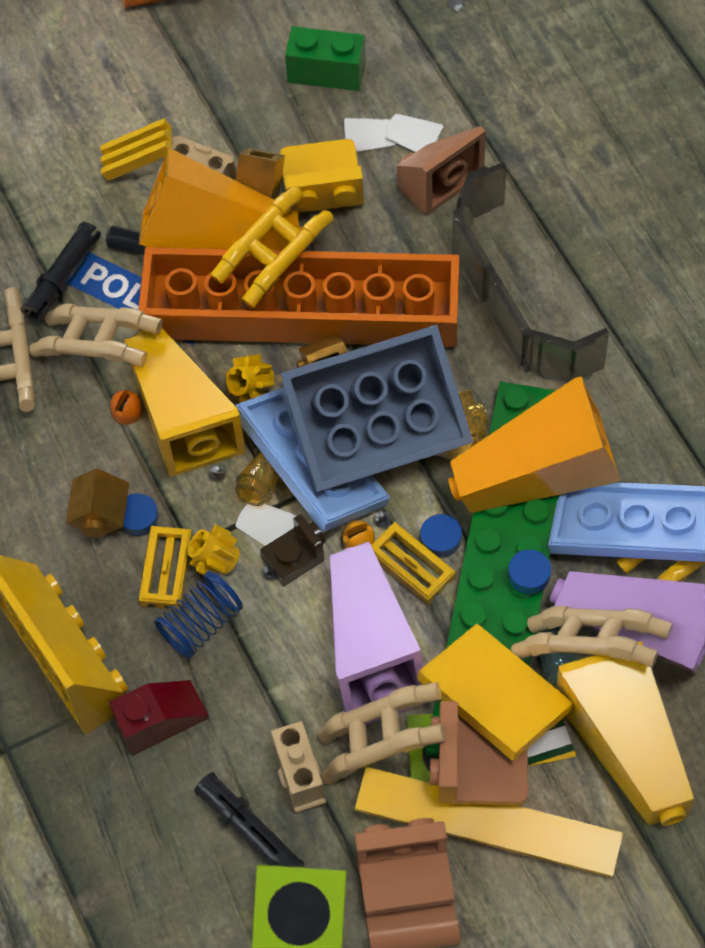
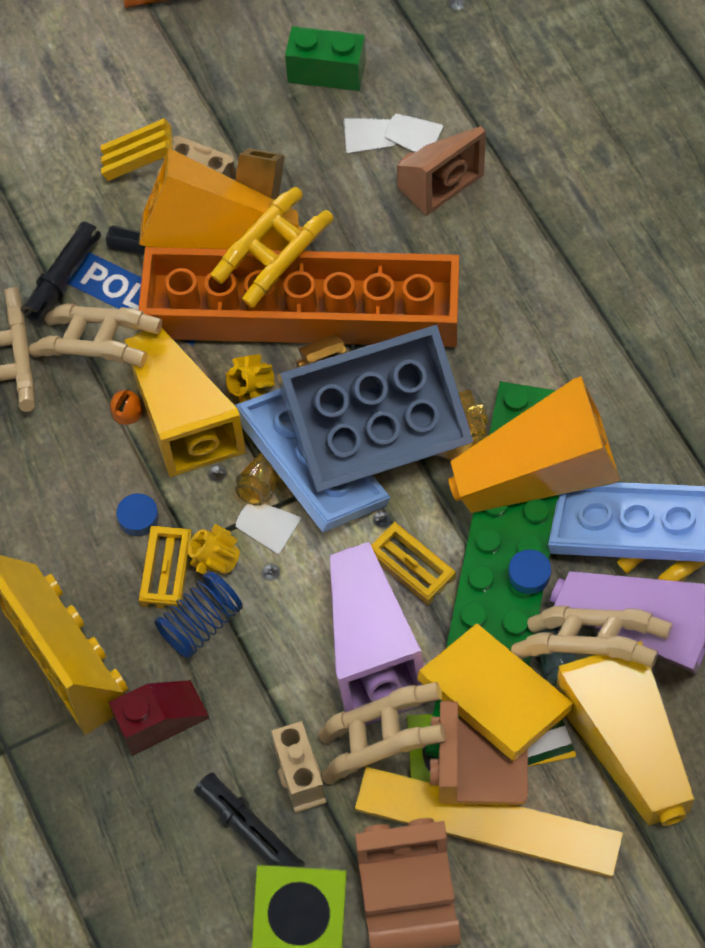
(97, 503): pearl gold brick -> none
(295, 551): dark brown bracket -> none
(324, 174): yellow bracket -> none
(360, 538): light orange hinge -> none
(441, 535): blue tile -> none
(533, 350): clear smoke windscreen -> none

